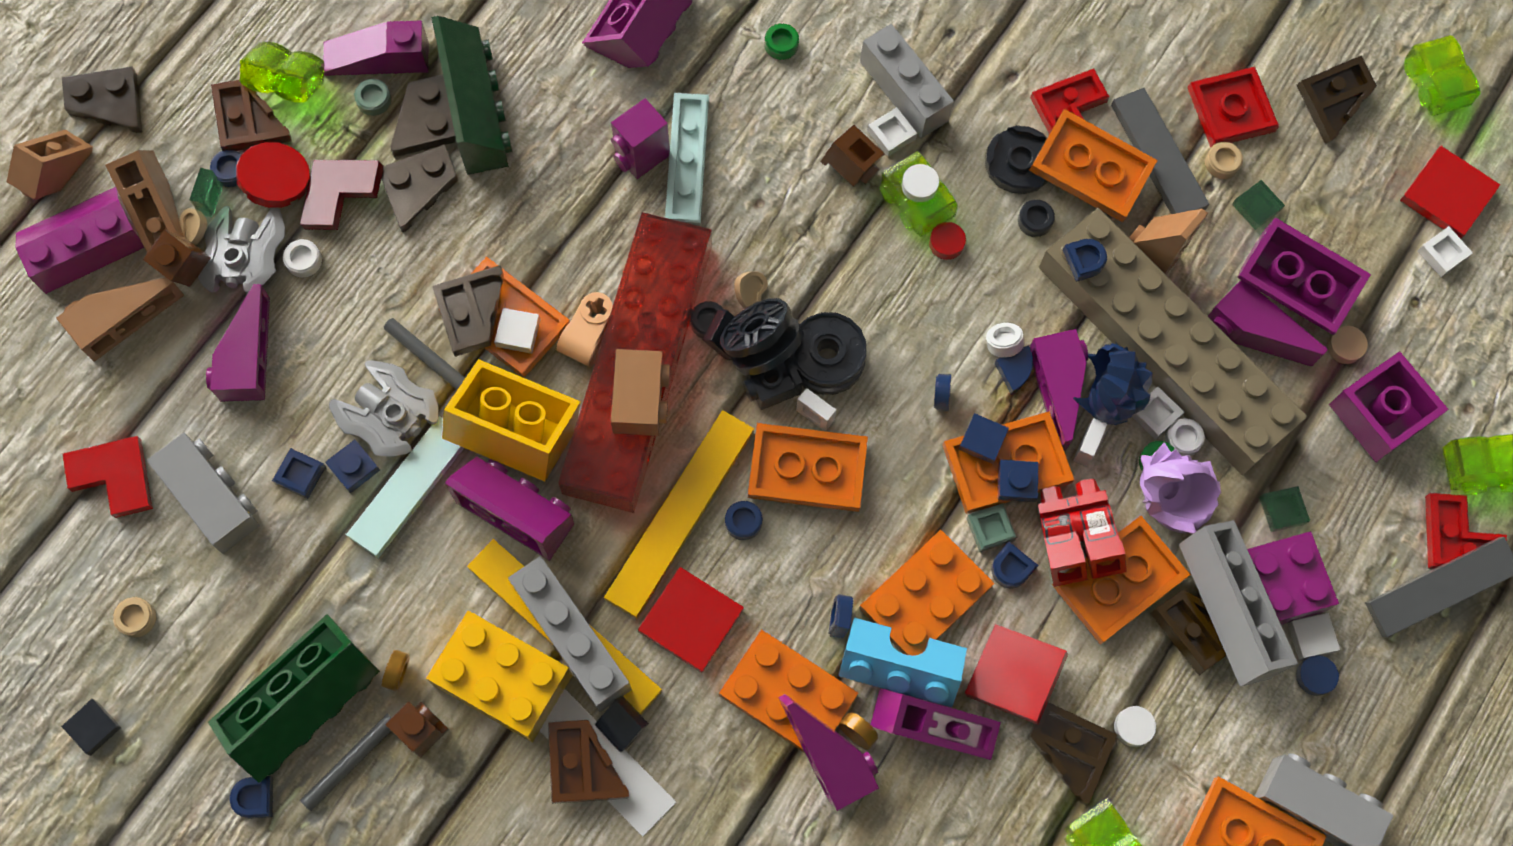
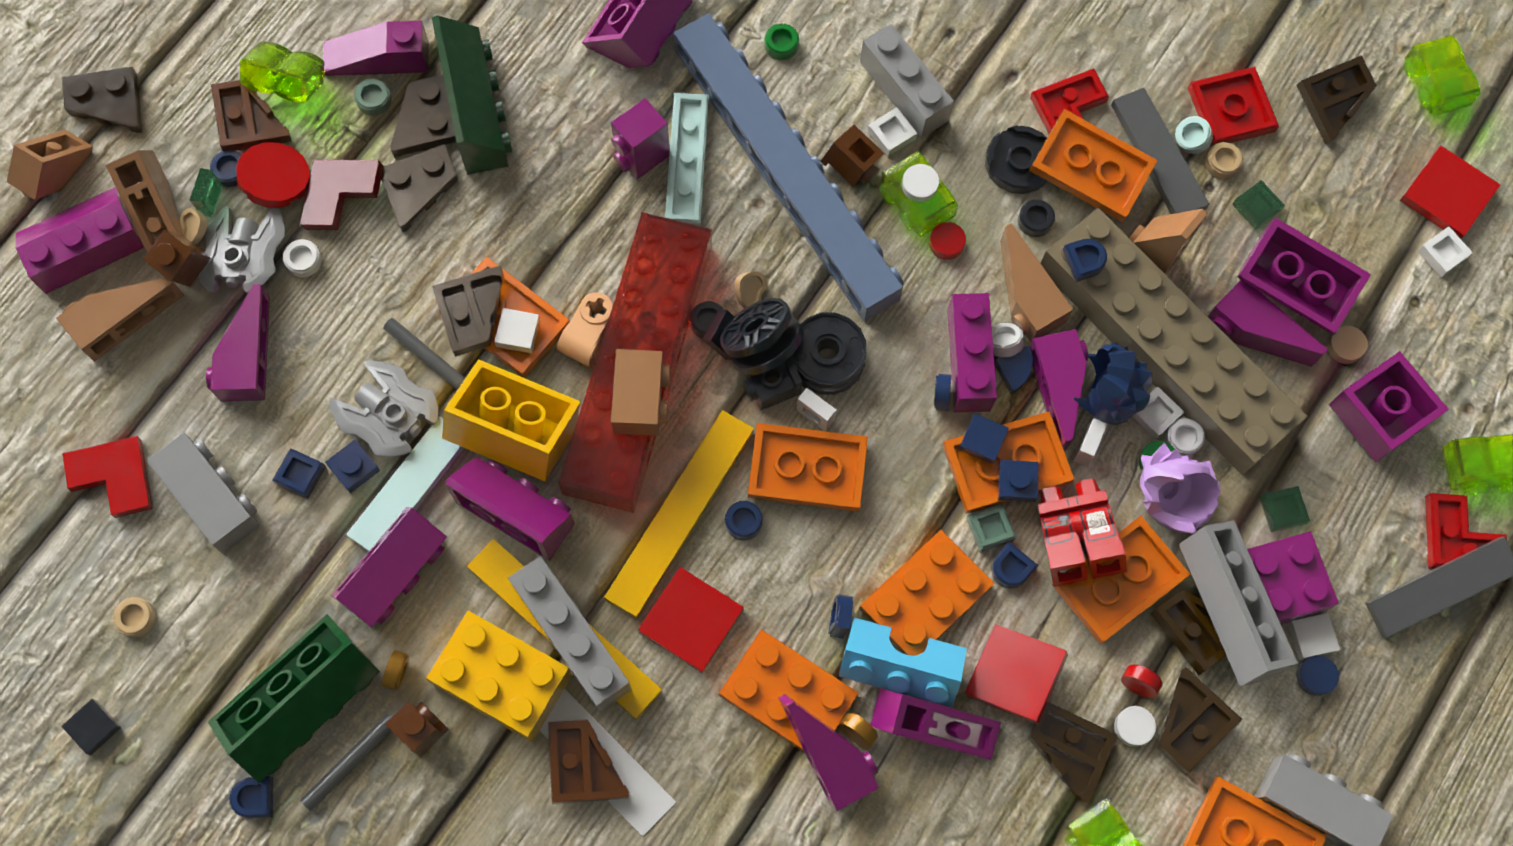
(390, 567): none -> magenta brick
(621, 724): black tile -> none
(788, 167): none -> sand blue brick
(971, 353): none -> magenta brick
(1032, 295): none -> medium nougat slope
(1142, 681): none -> red tile
(1194, 135): none -> light aqua tile
(1195, 723): none -> dark brown wing

